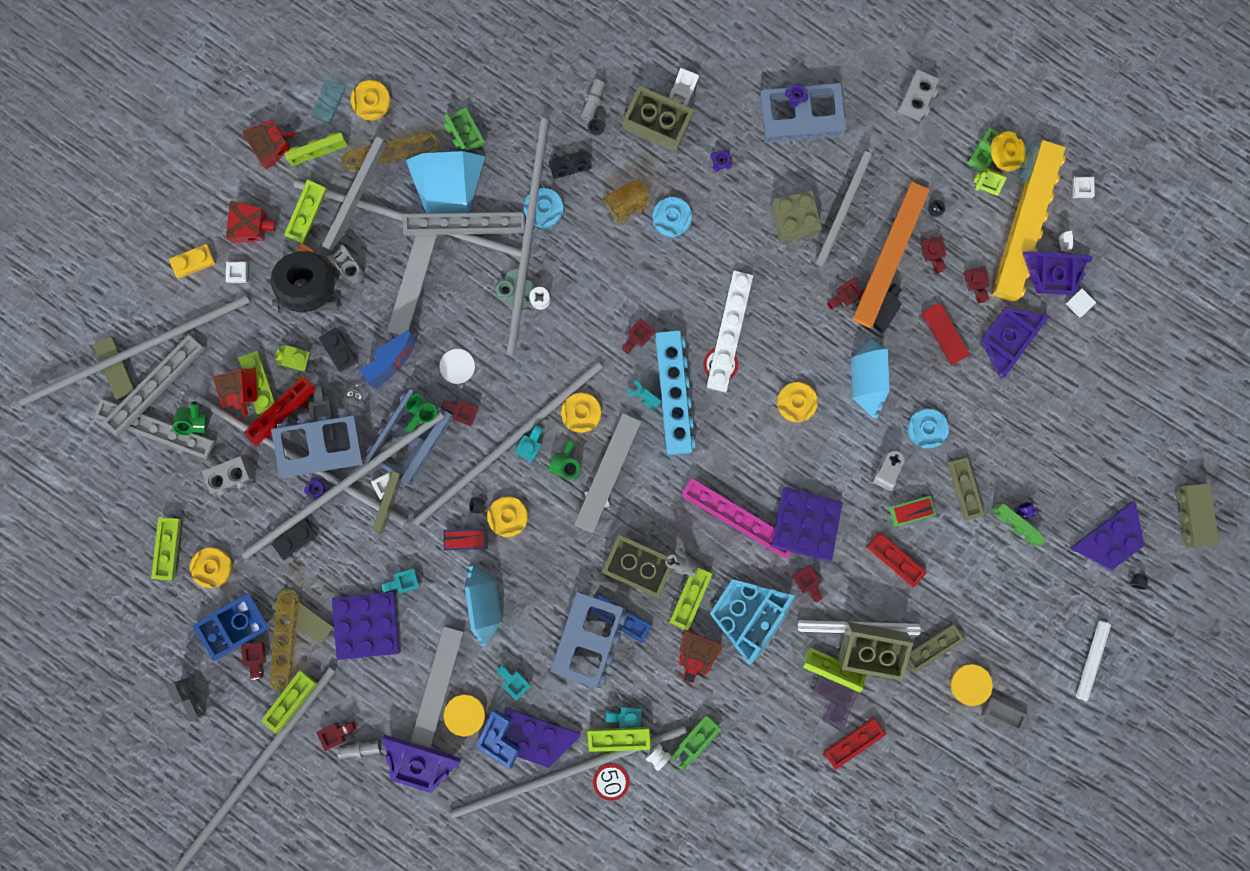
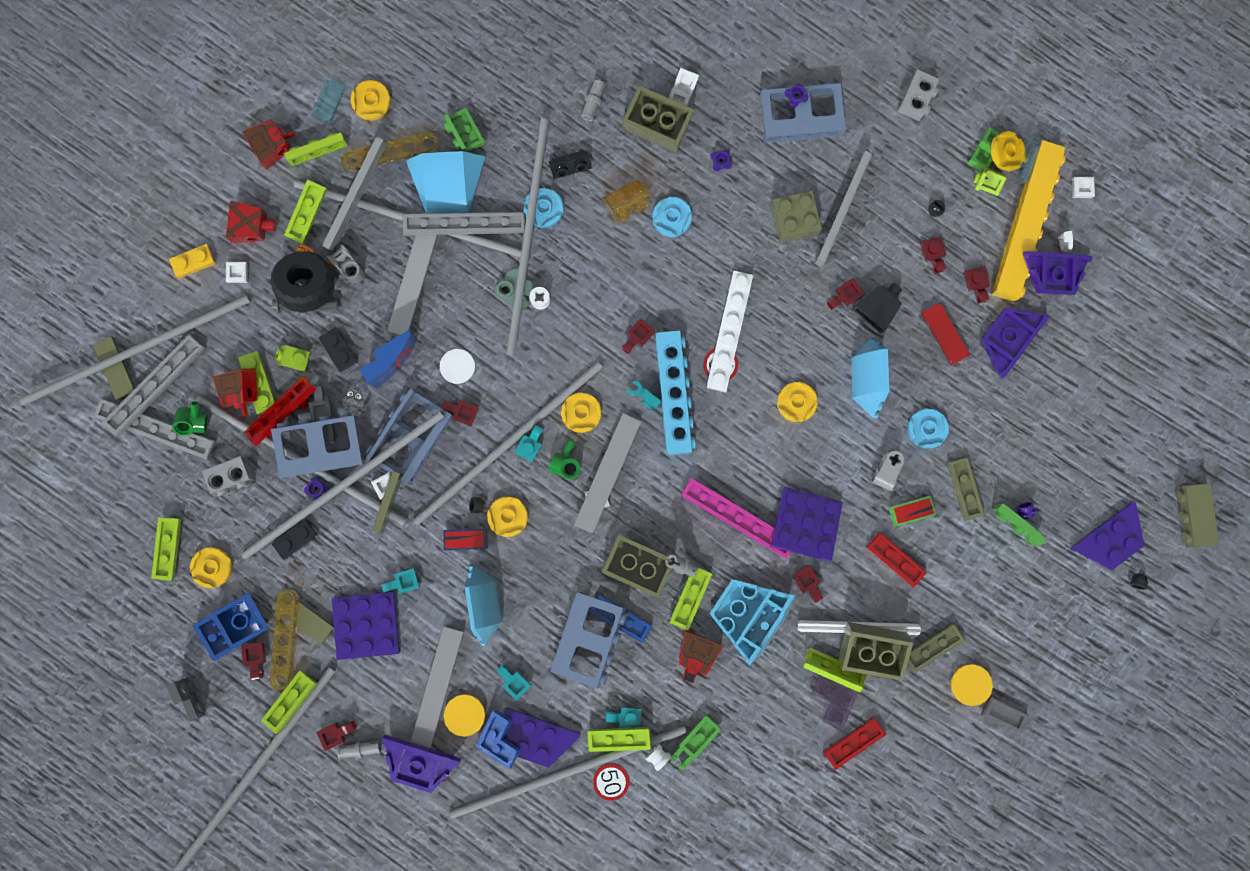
(422, 409): green piece -> none
(592, 126): black hinge -> none
(890, 255): orange tile -> none
(1080, 303): white tile -> none
(1093, 660): white axle -> none

